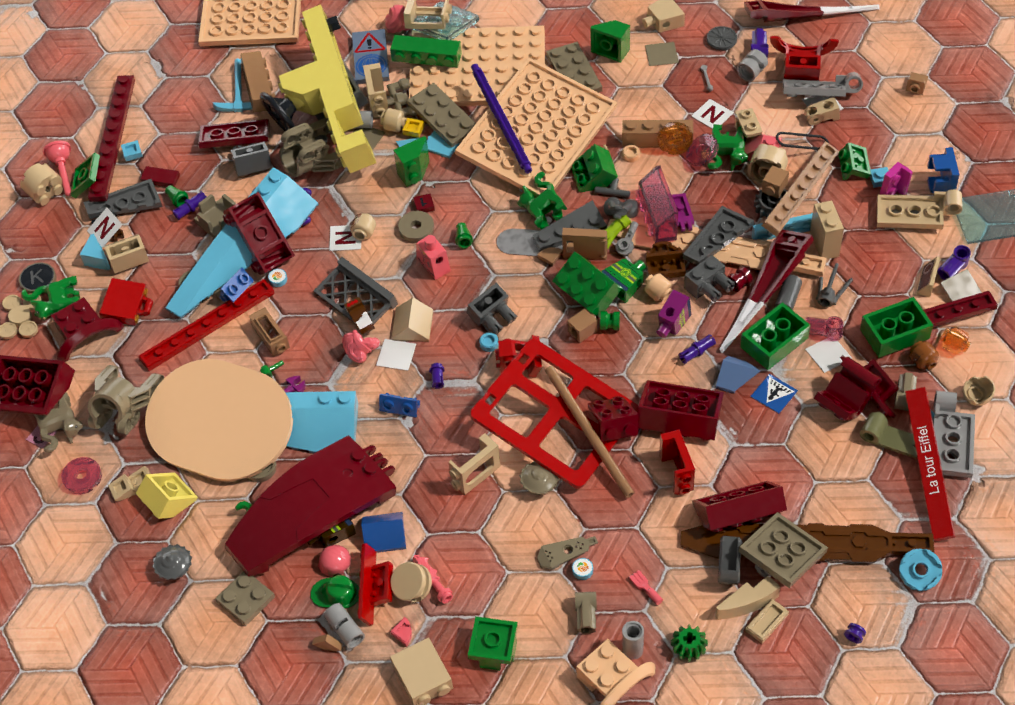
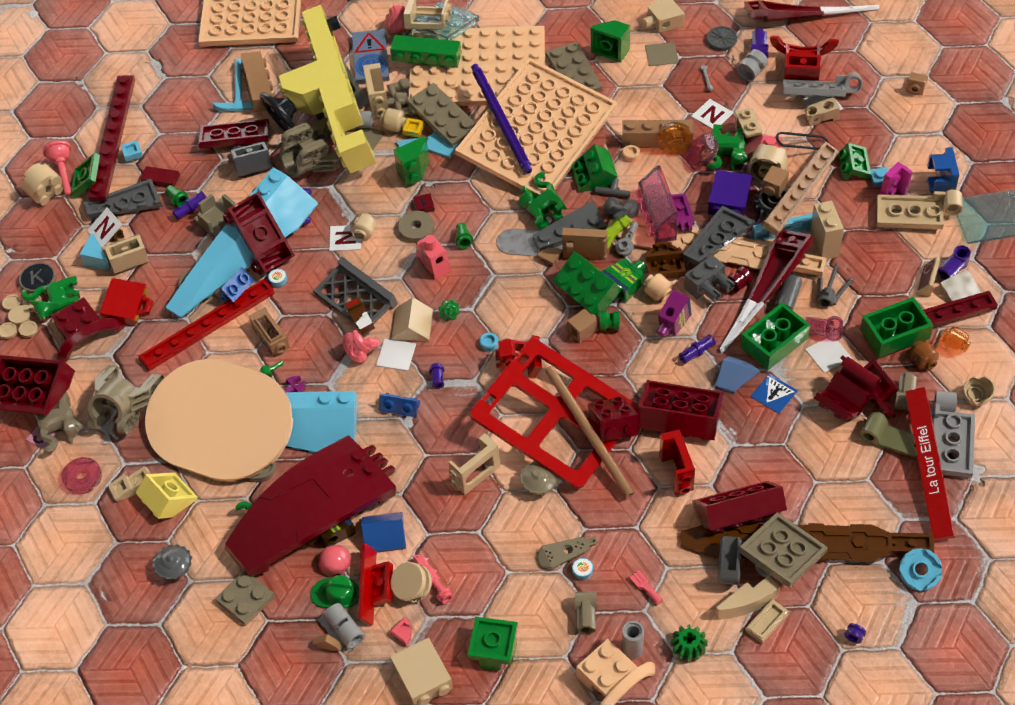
(449, 310): none -> green plant
(487, 304): dark grey brick -> none
(730, 191): none -> dark purple brick

